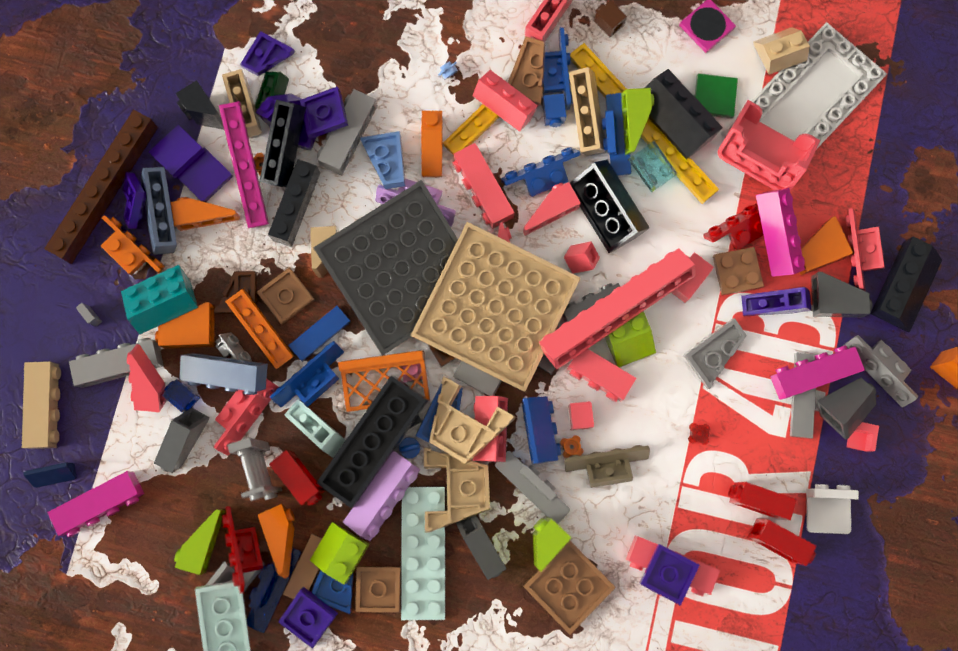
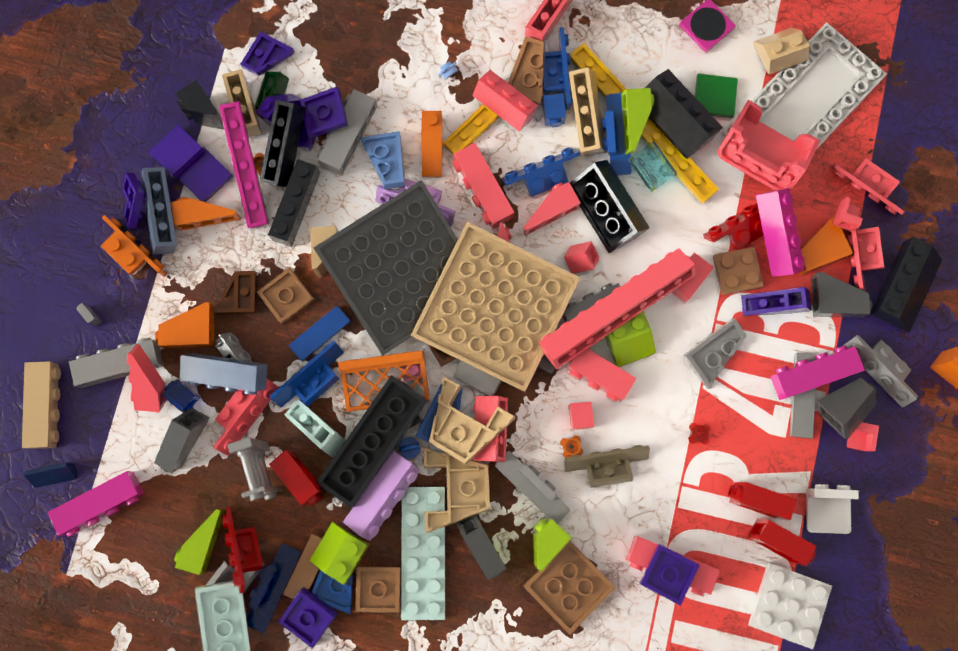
(102, 187): reddish brown brick -> none
(159, 299): teal brick -> none
(259, 328): orange plate -> none
(279, 535): orange slope -> none
(540, 430): blue slope -> none
(610, 18): reddish brown brick -> none
(790, 605): none -> white plate
(847, 215): none -> coral panel
(874, 180): none -> coral bracket

